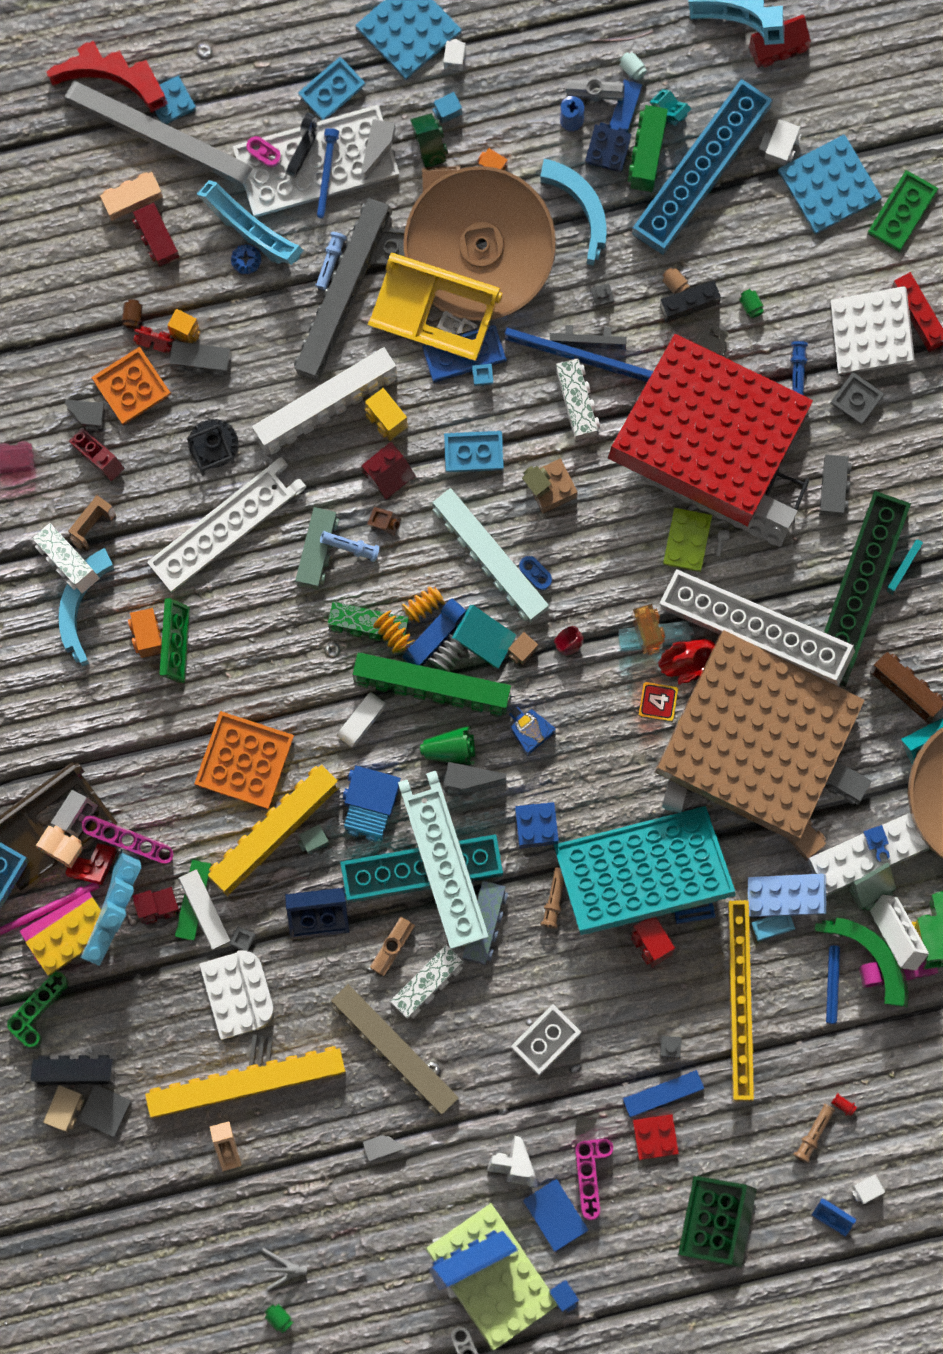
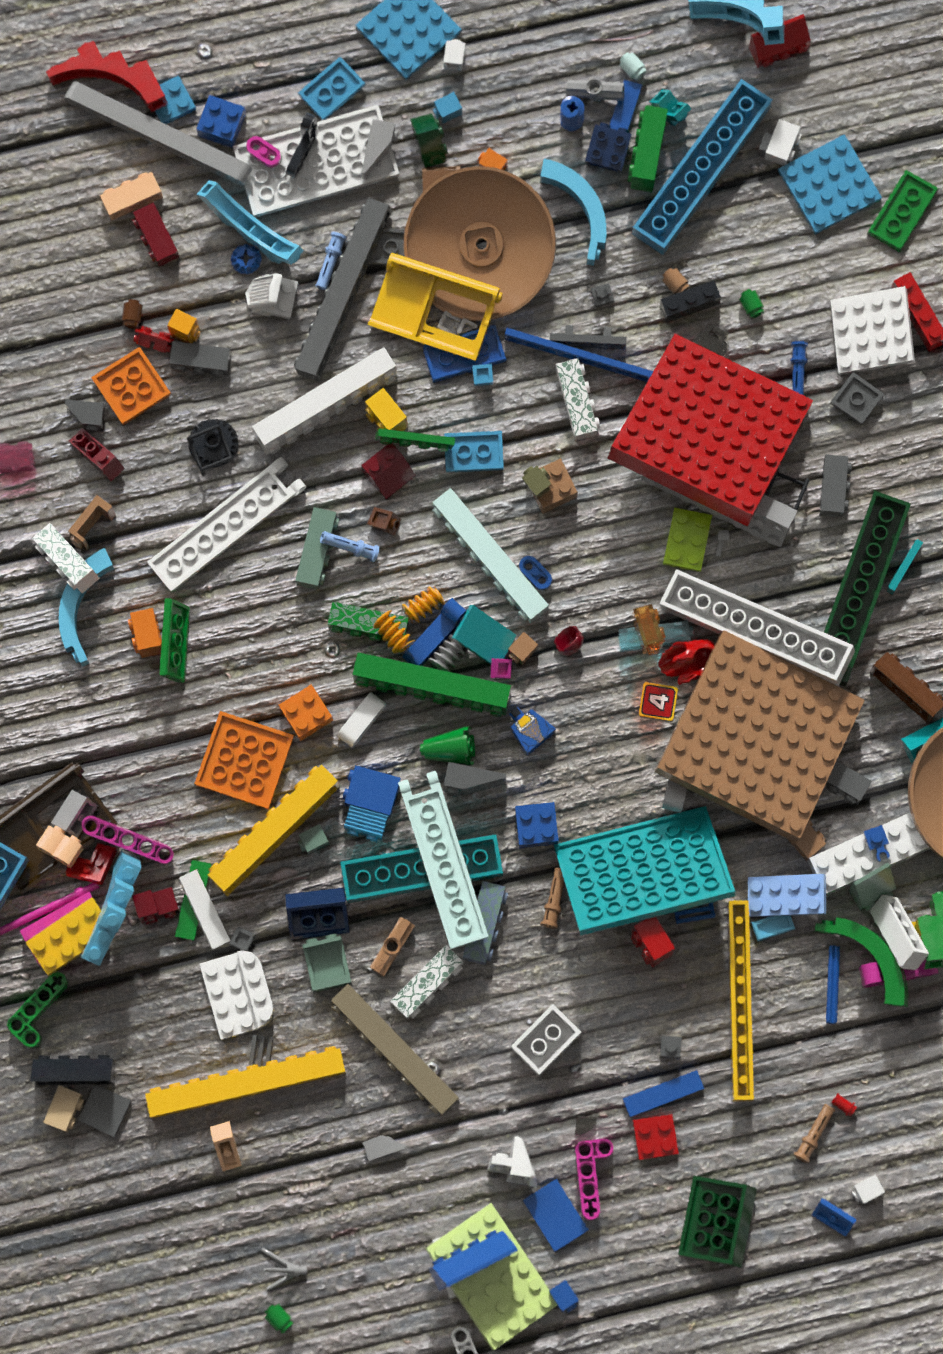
(221, 121): none -> blue brick
(271, 295): none -> white piece
(305, 712): none -> orange brick
(326, 963): none -> sand green panel
(331, 136): blue piece -> none
(406, 439): none -> green plate
(501, 668): none -> dark pink tile

